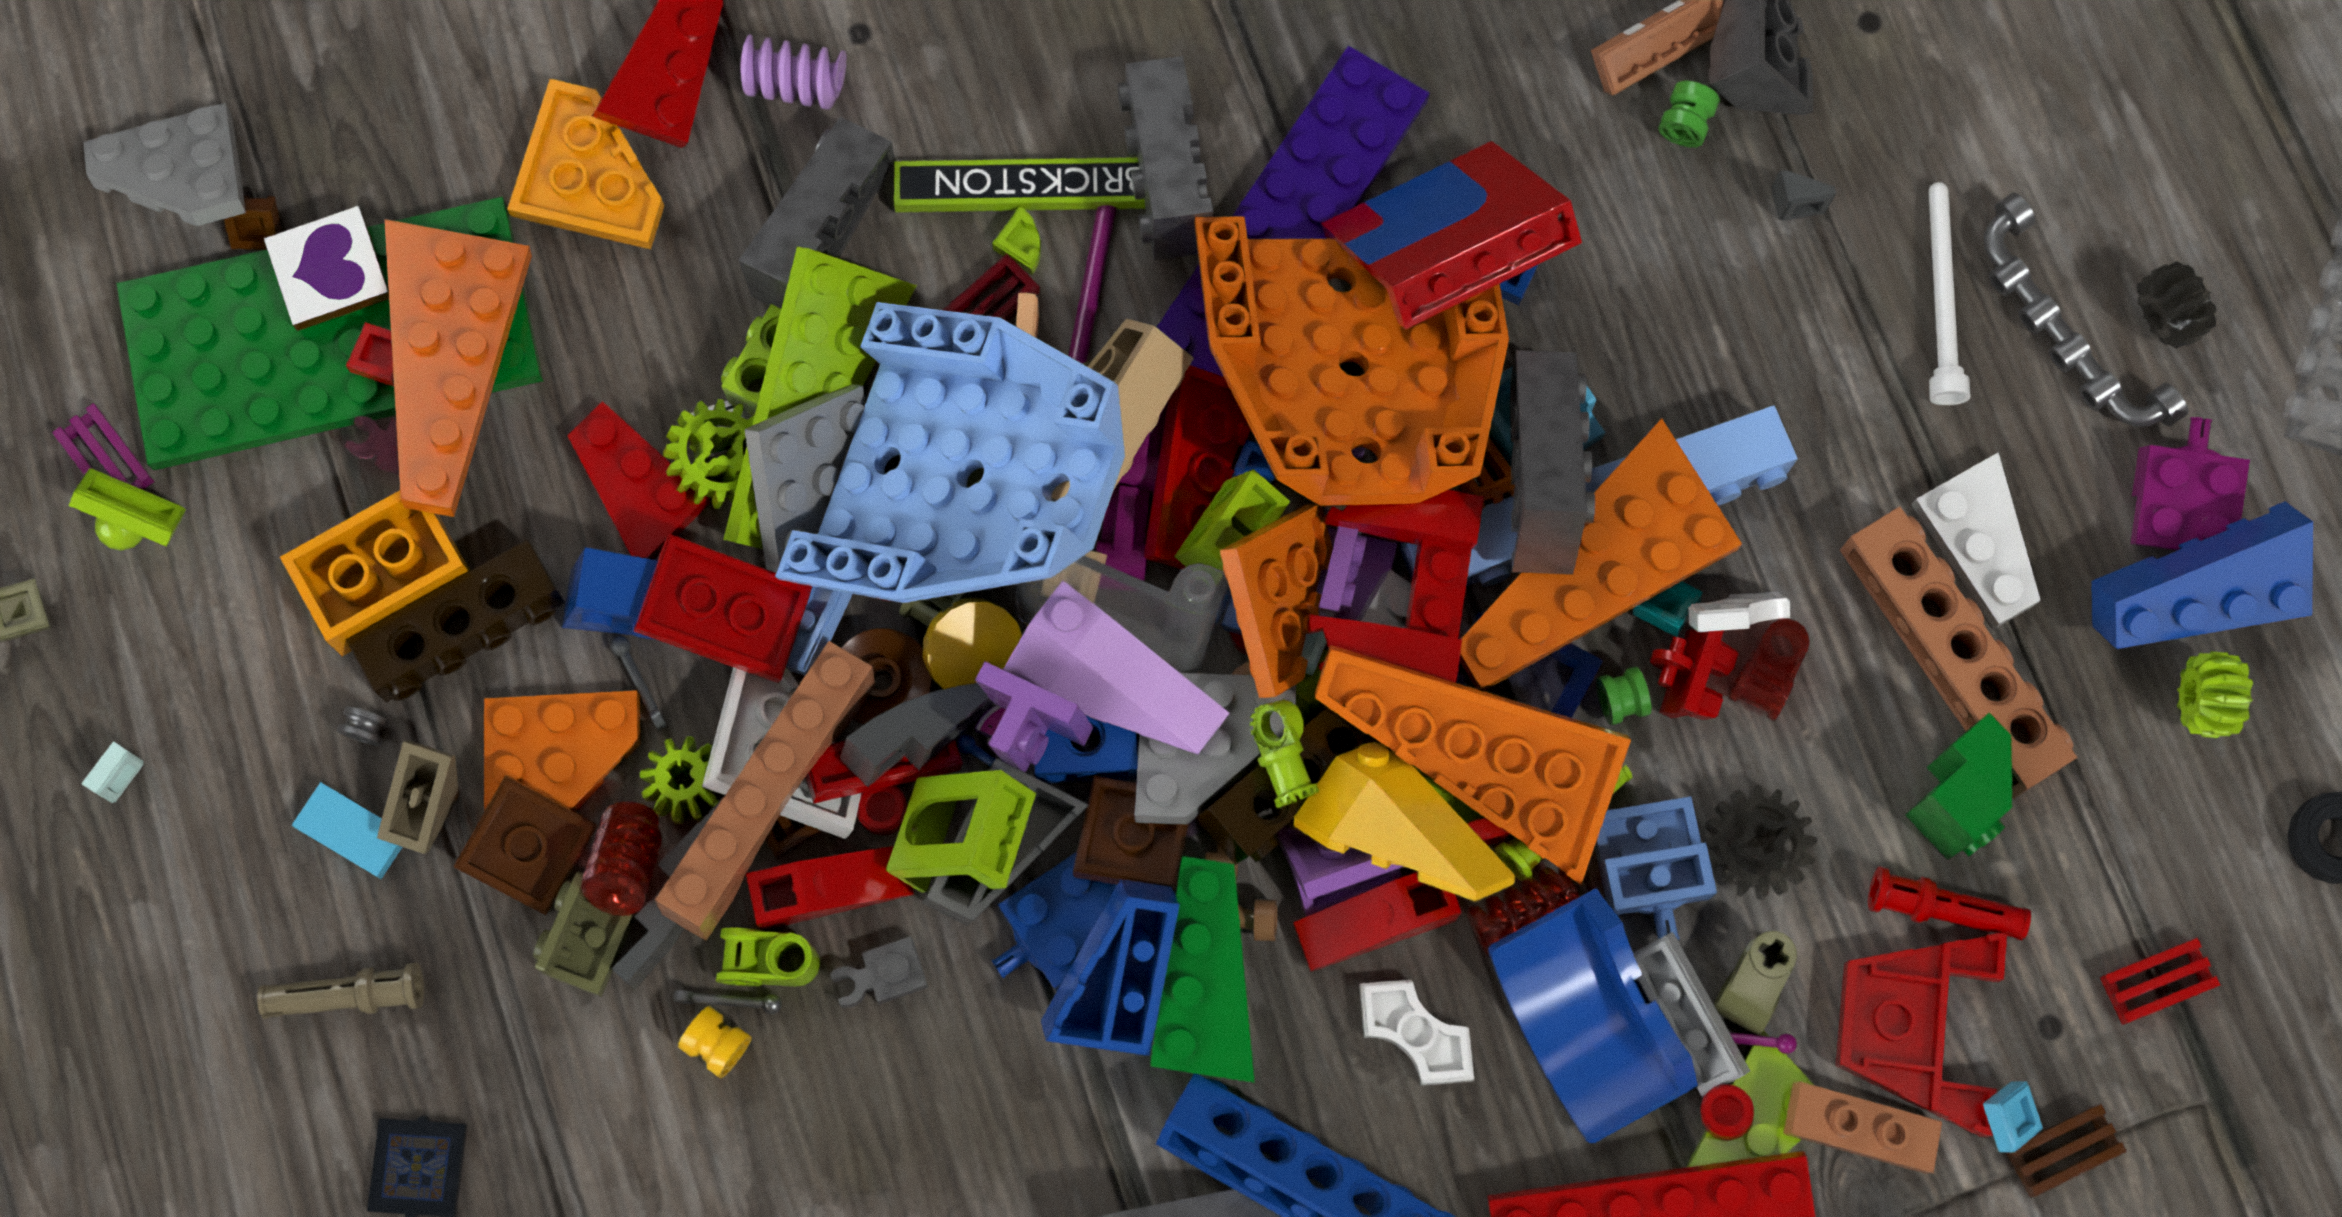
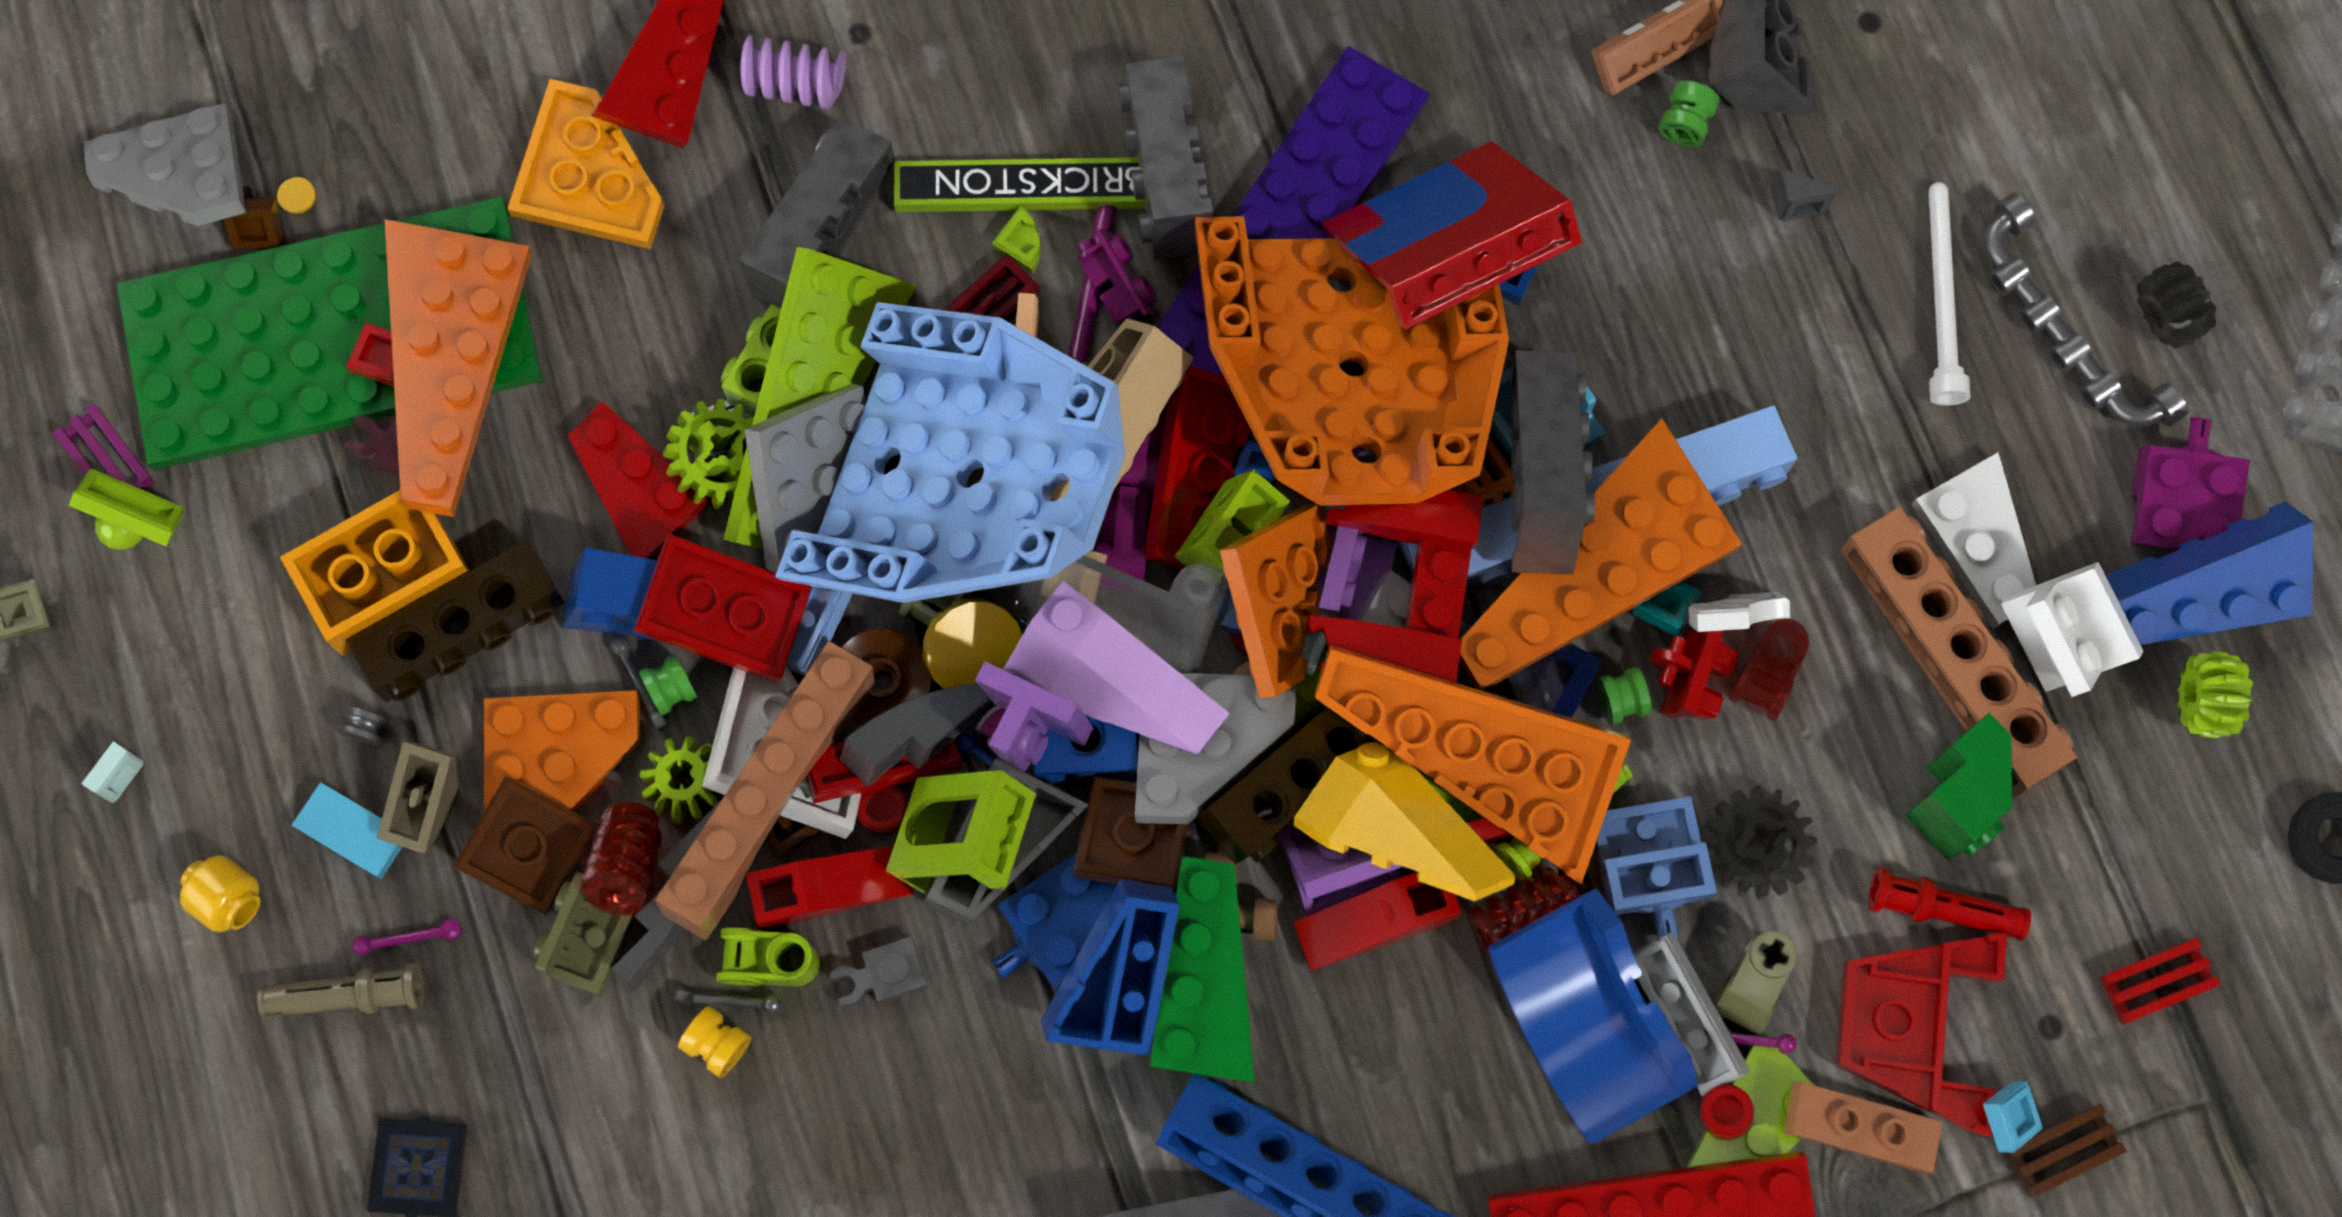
(219, 894): none -> yellow head
(296, 195): none -> yellow piece
(327, 268): tile -> none
(449, 929): none -> magenta hinge
(668, 684): none -> bright green wheel
(1111, 262): none -> magenta hinge
(1282, 754): lime connector -> none
(1435, 1048): white tile -> none
(2072, 629): none -> white bracket

